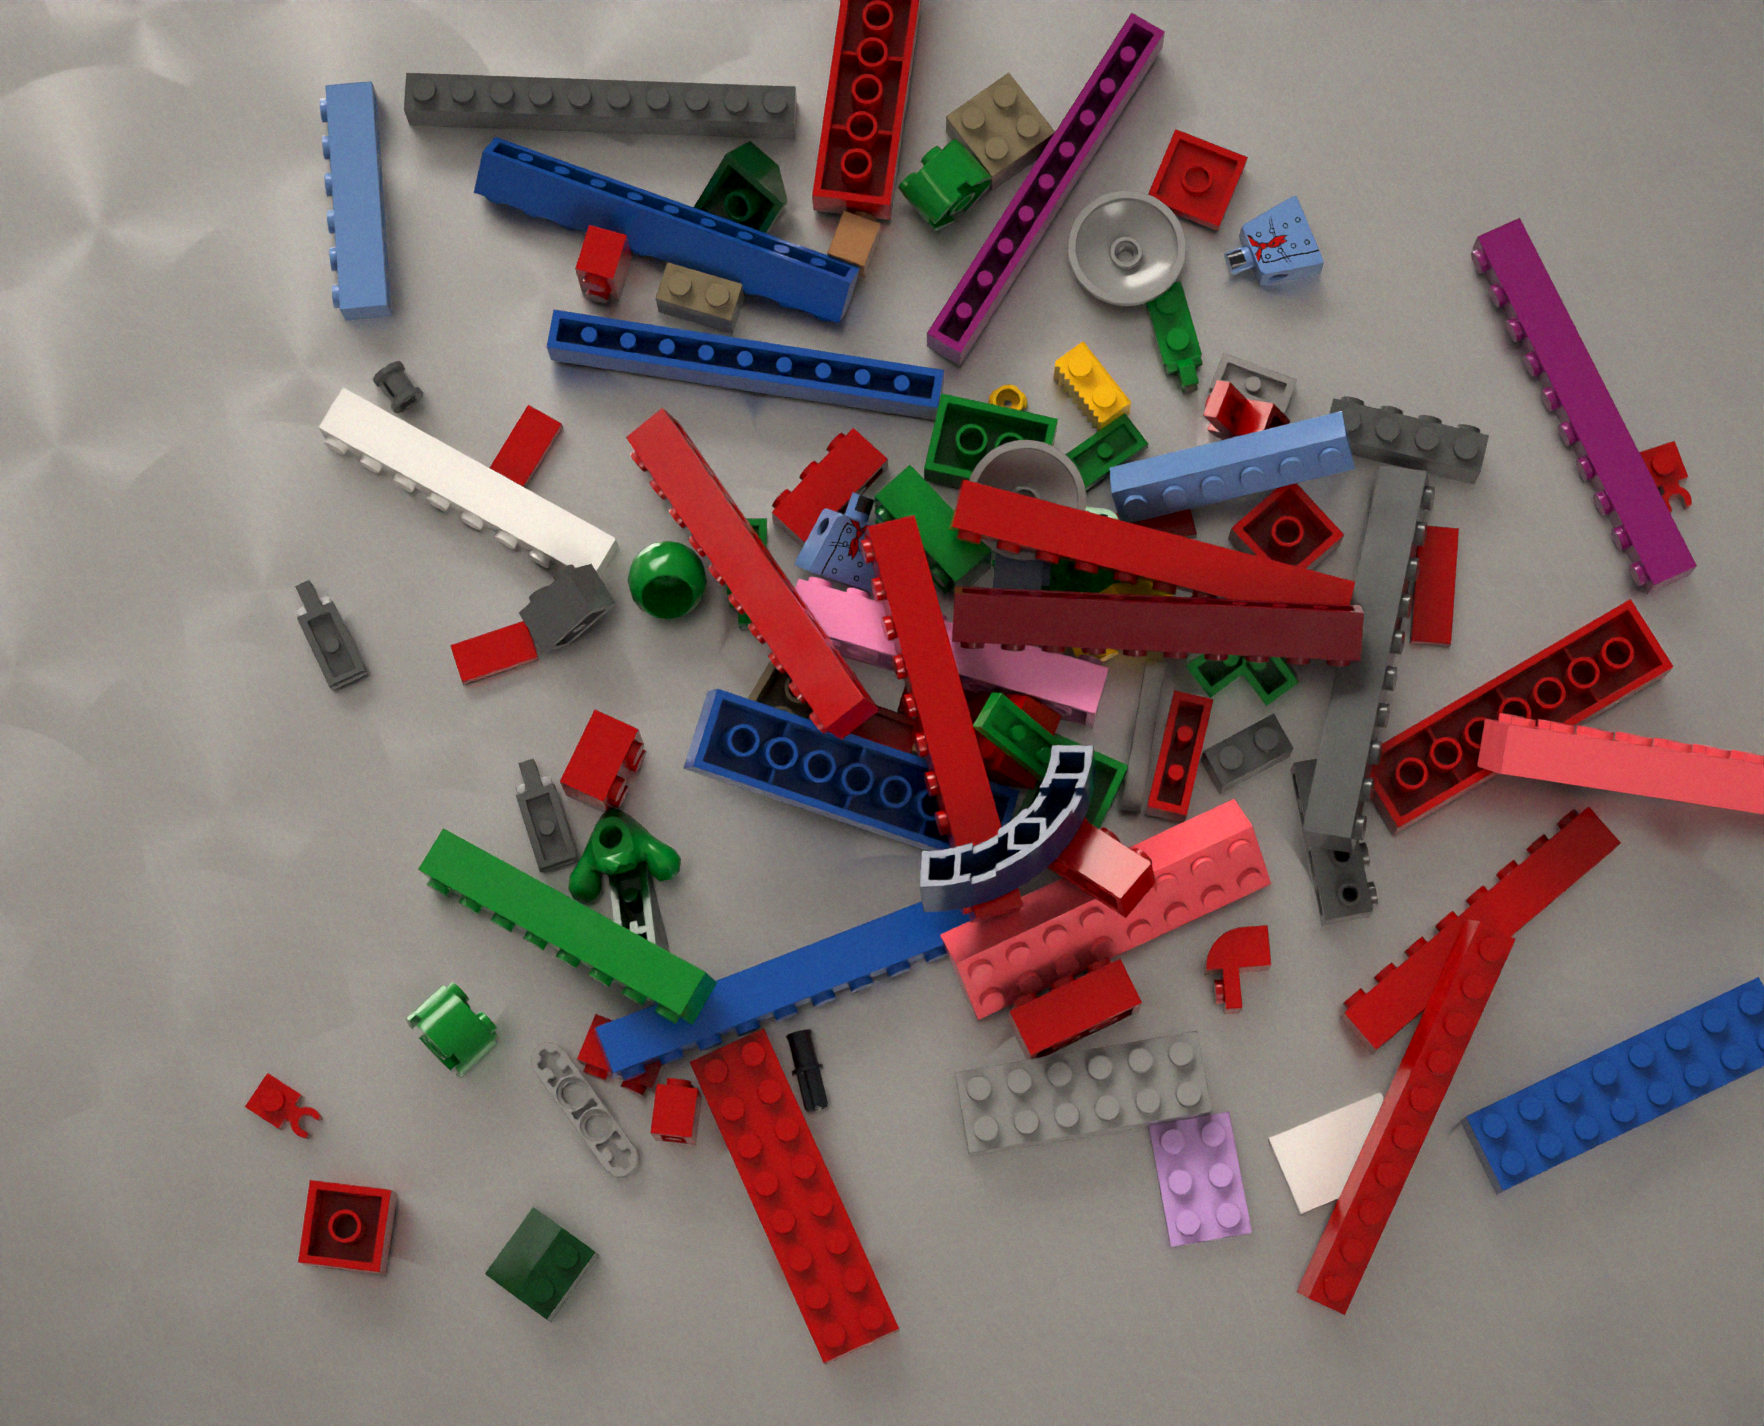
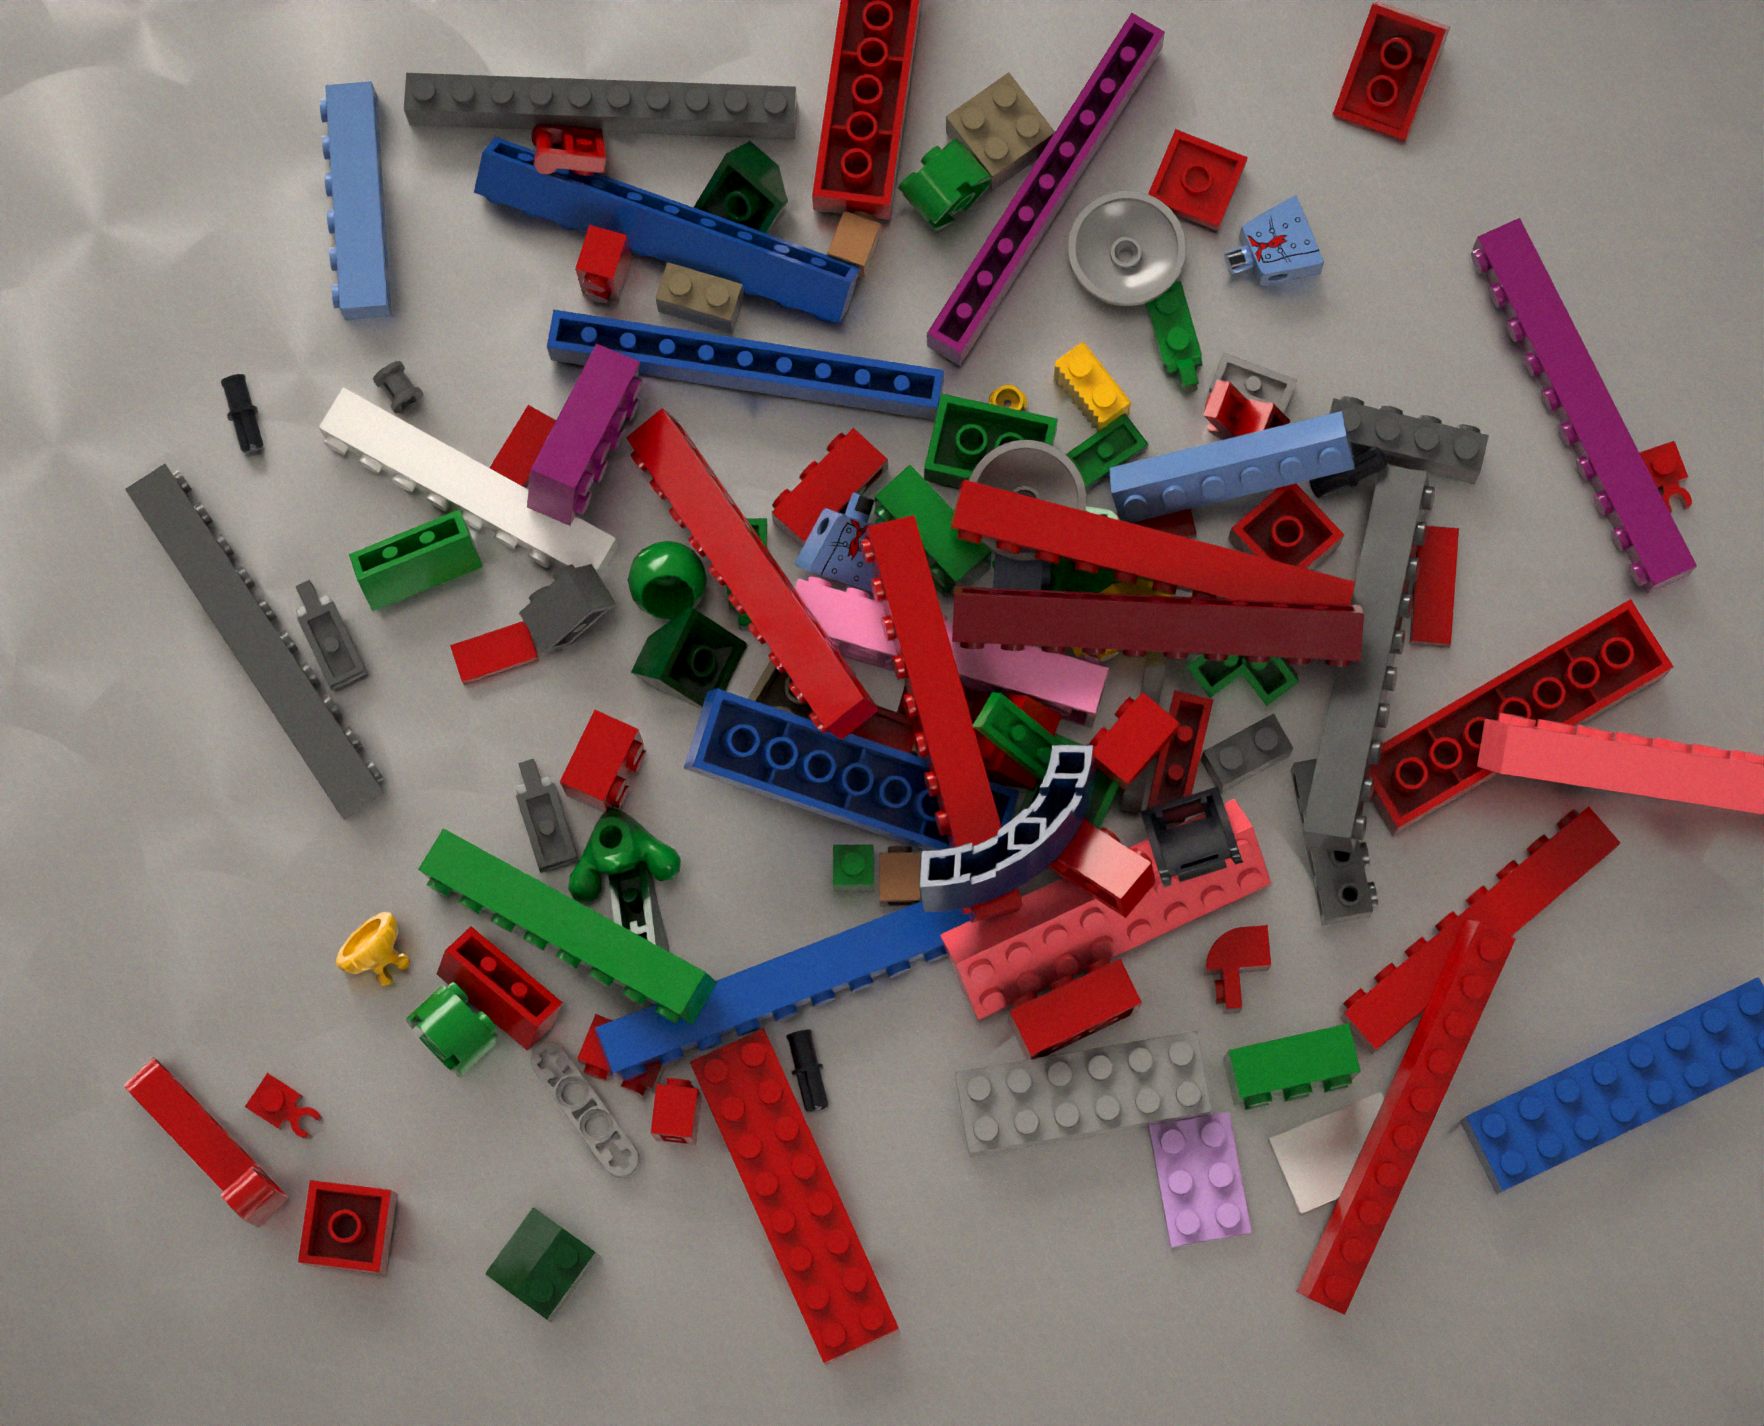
(240, 1178): none -> red beam
(242, 413): none -> black axle
(254, 640): none -> dark grey brick
(372, 949): none -> yellow hair
(415, 560): none -> green brick
(499, 988): none -> red brick
(581, 152): none -> red plate
(584, 435): none -> magenta brick
(689, 657): none -> dark green slope
(853, 868): none -> green brick
(899, 877): none -> medium nougat brick
(1133, 740): none -> red brick
(1194, 846): none -> black container
(1292, 1066): none -> green brick
(1365, 465): none -> black axle
(1391, 70): none -> red slope

